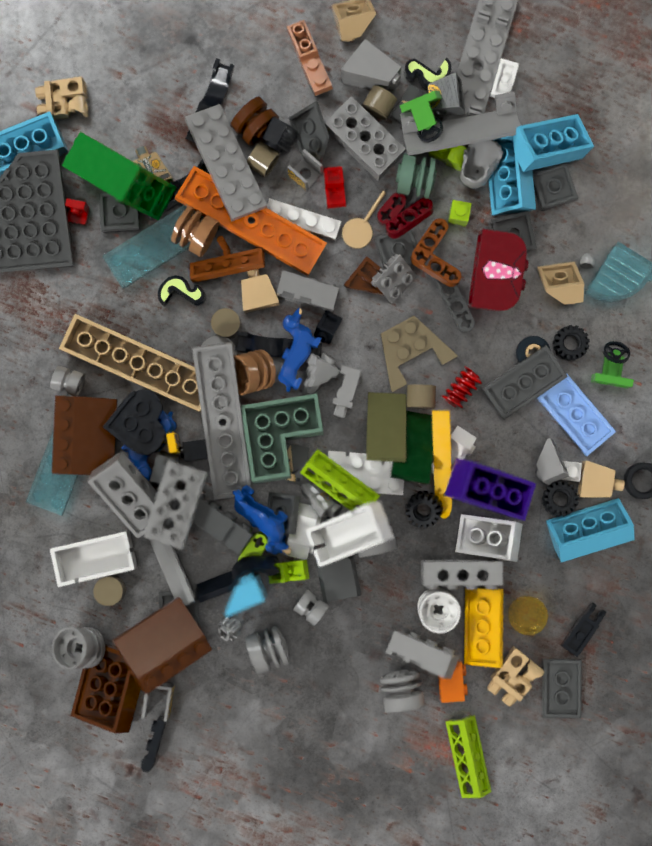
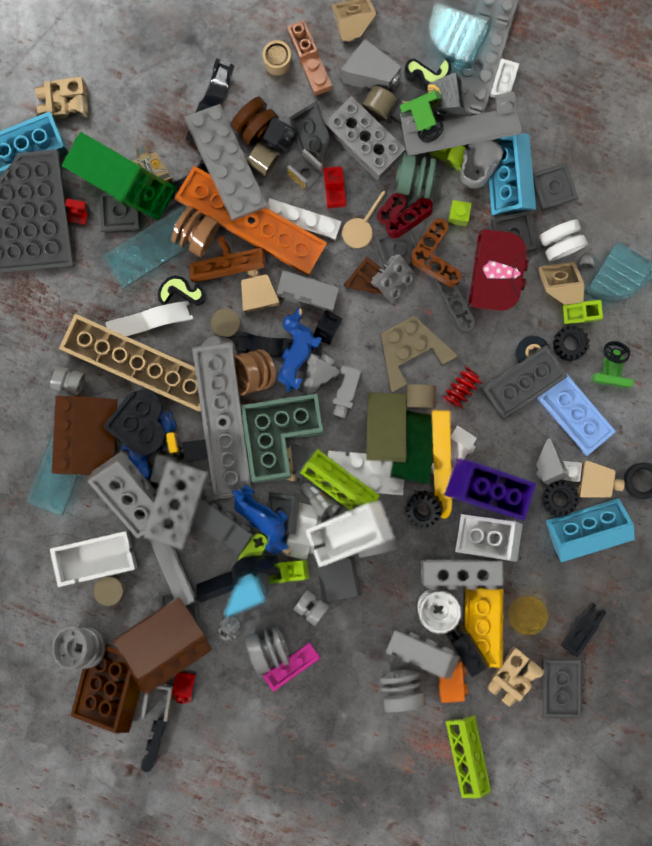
(151, 319): none -> white piece
(183, 688): none -> red bracket
(277, 57): none -> tan piece
(298, 662): none -> dark pink tile
(457, 35): none -> clear light blue brick
(468, 650): none -> black hinge
(551, 142): medium azure slope -> none
(562, 238): none -> white wheel
(583, 312): none -> lime brick

